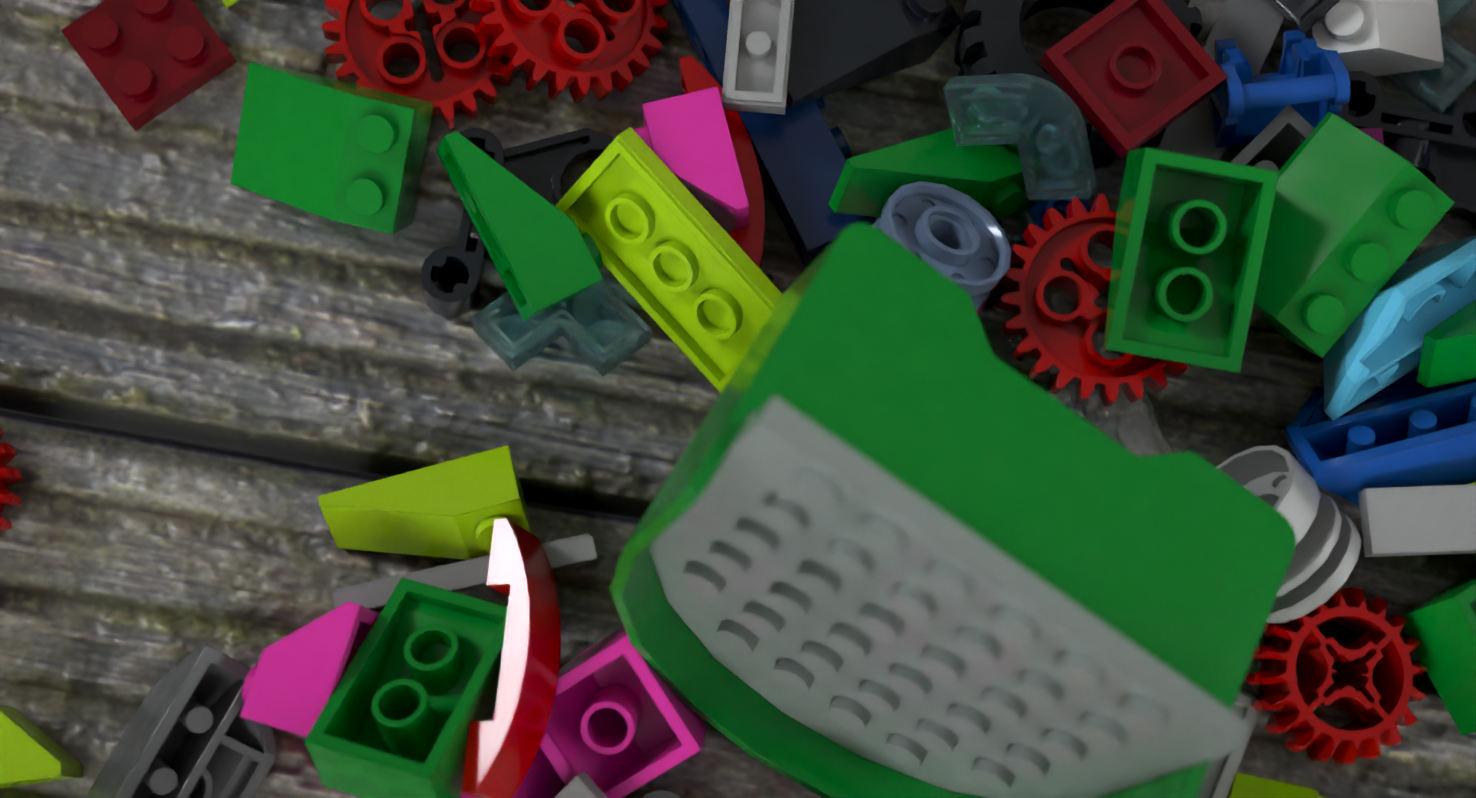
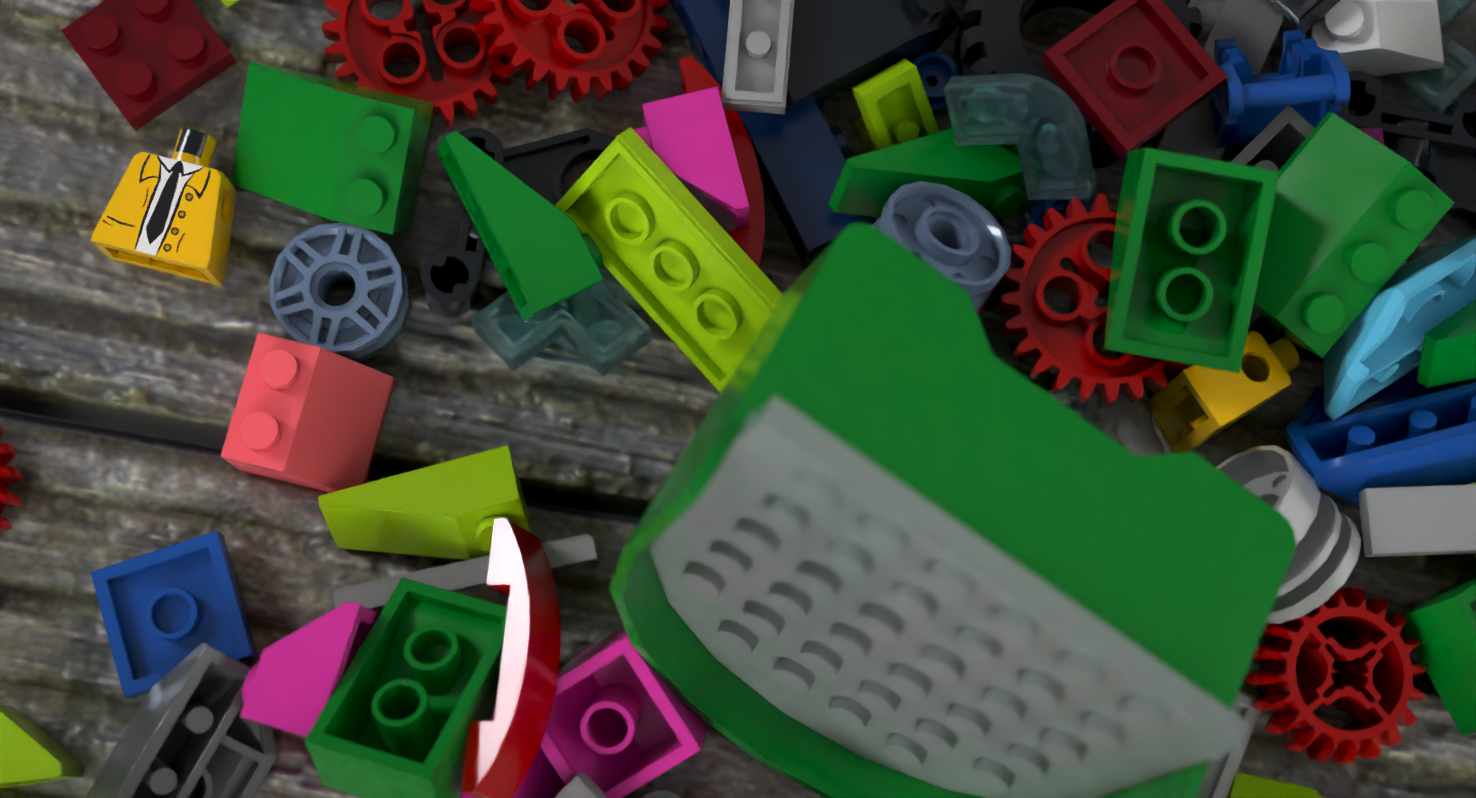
(167, 606): none -> blue plate
(172, 213): none -> yellow torso
(307, 416): none -> coral slope
(320, 261): none -> sand blue wheel
(893, 107): none -> lime slope
(937, 66): none -> blue plate
(1210, 400): none -> yellow torso

